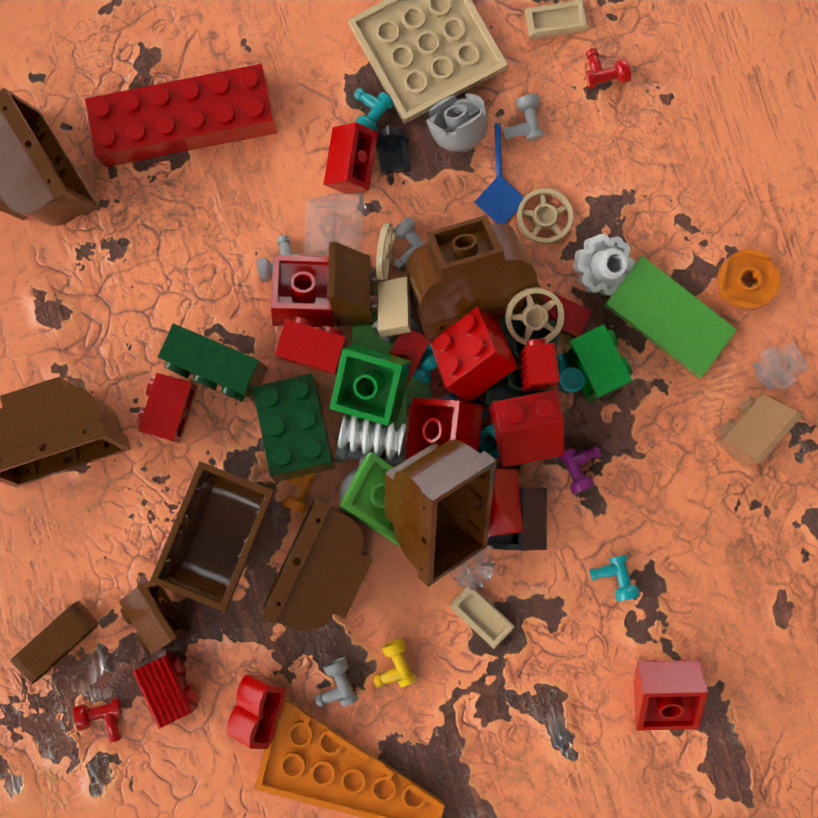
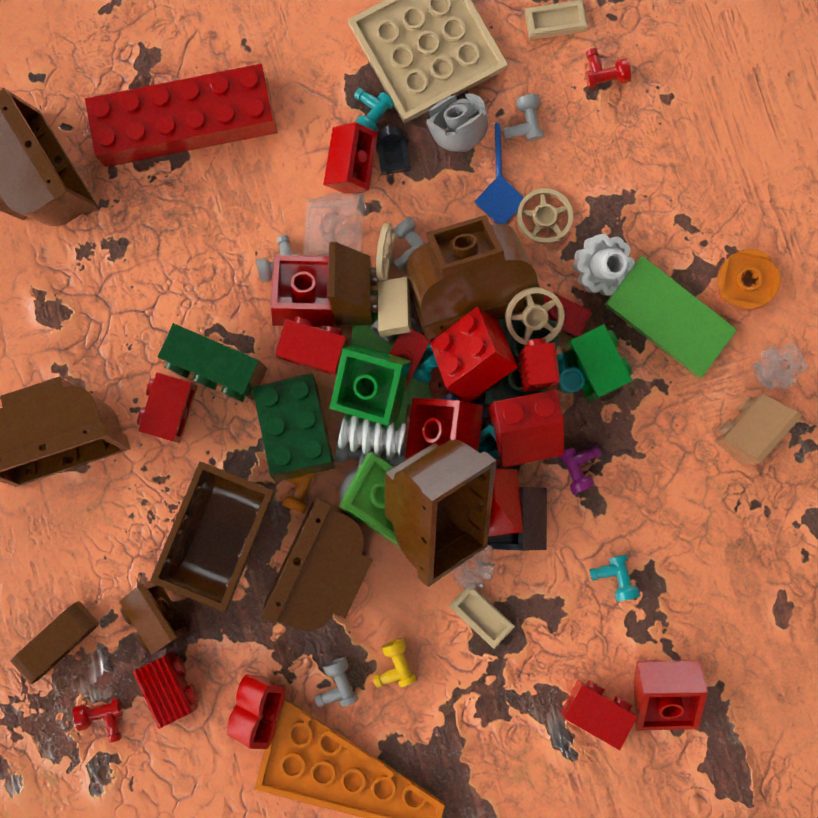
(599, 714): none -> red brick

